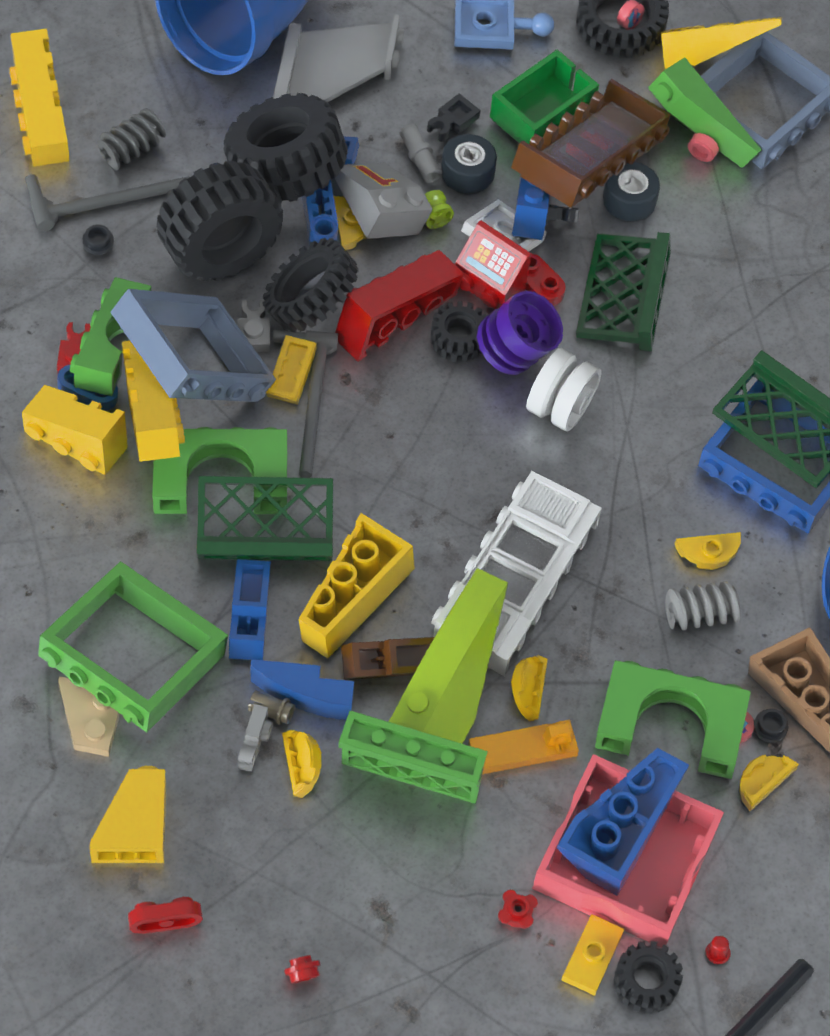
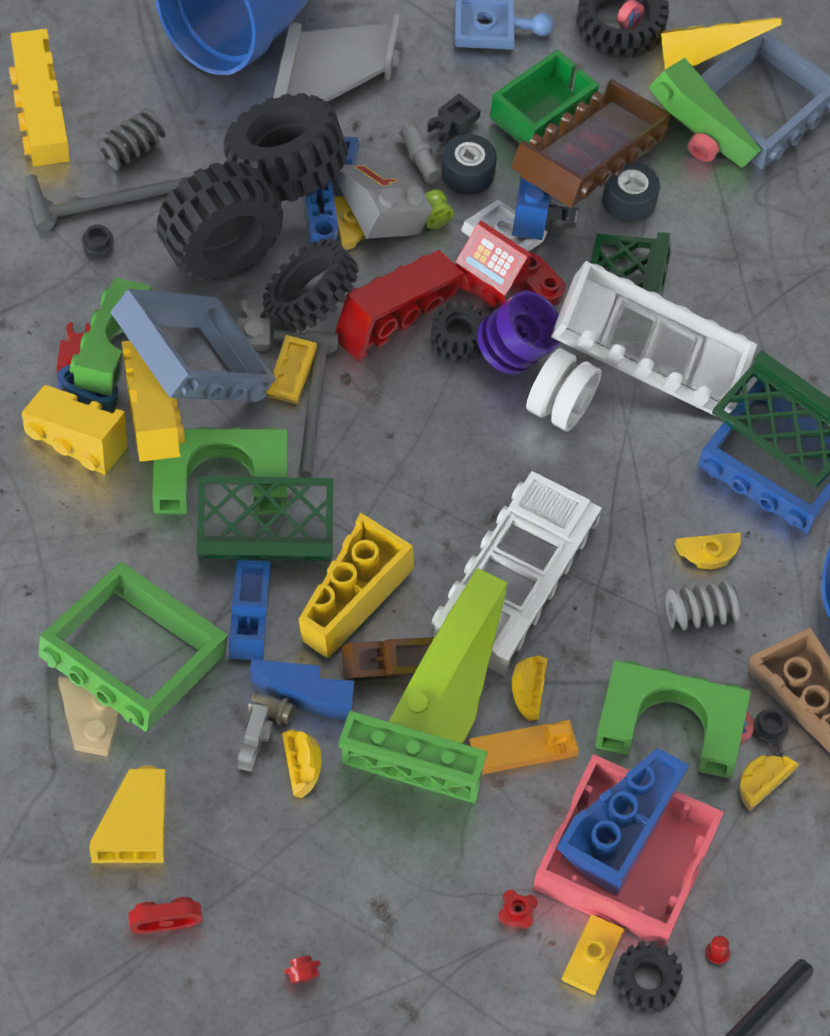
(652, 338): none -> window

